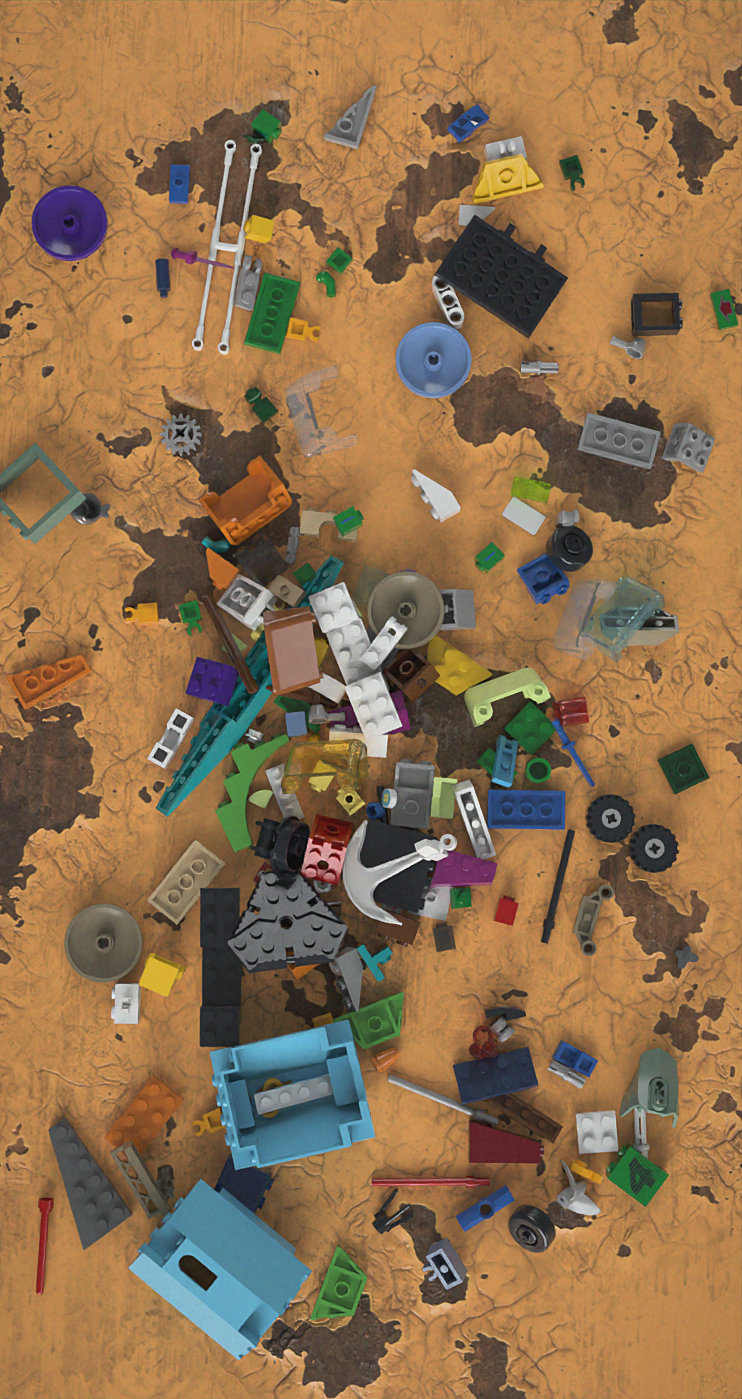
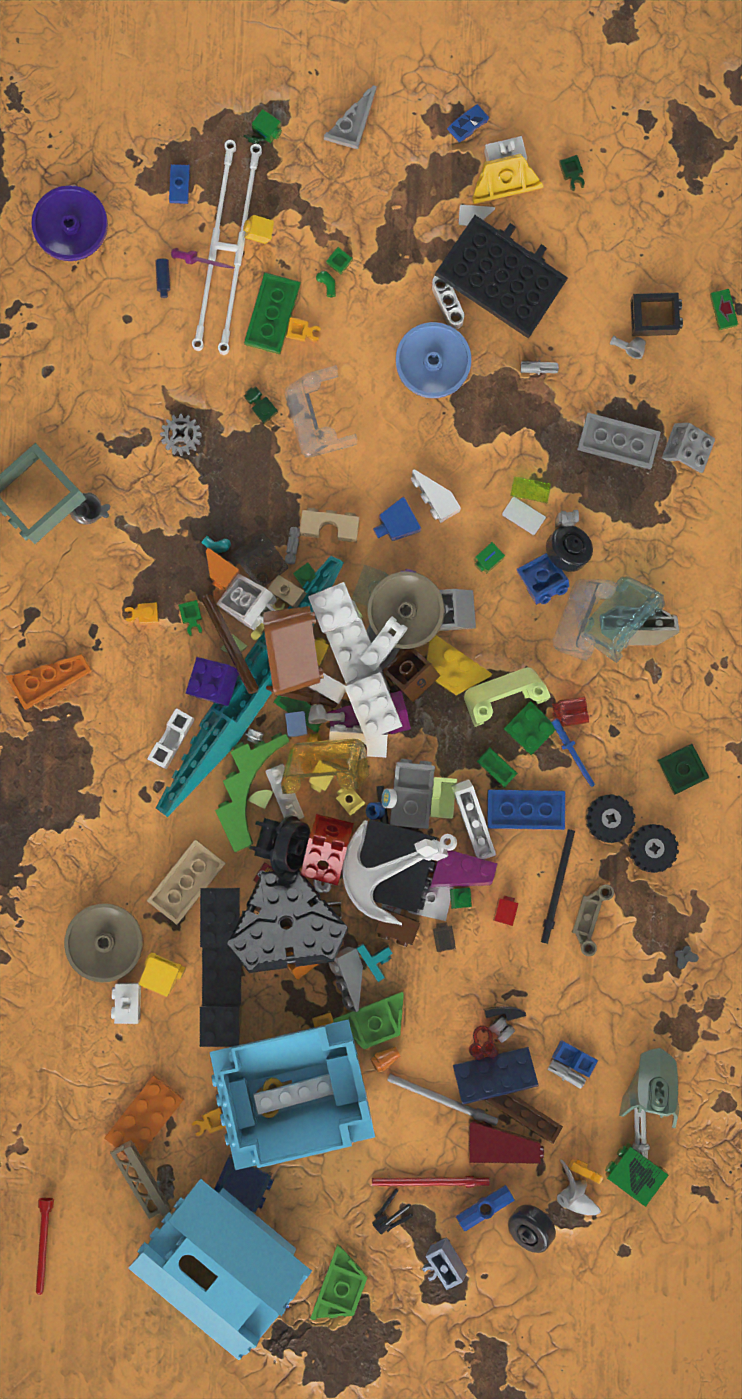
(91, 1194): dark grey wing -> none
(247, 284): light grey hinge -> none
(248, 503): orange windscreen -> none
(348, 521): green brick -> none
(397, 521): none -> blue torso
(504, 761): dark azure plate -> none
(537, 770): green piece -> none
(596, 1132): white plate -> none

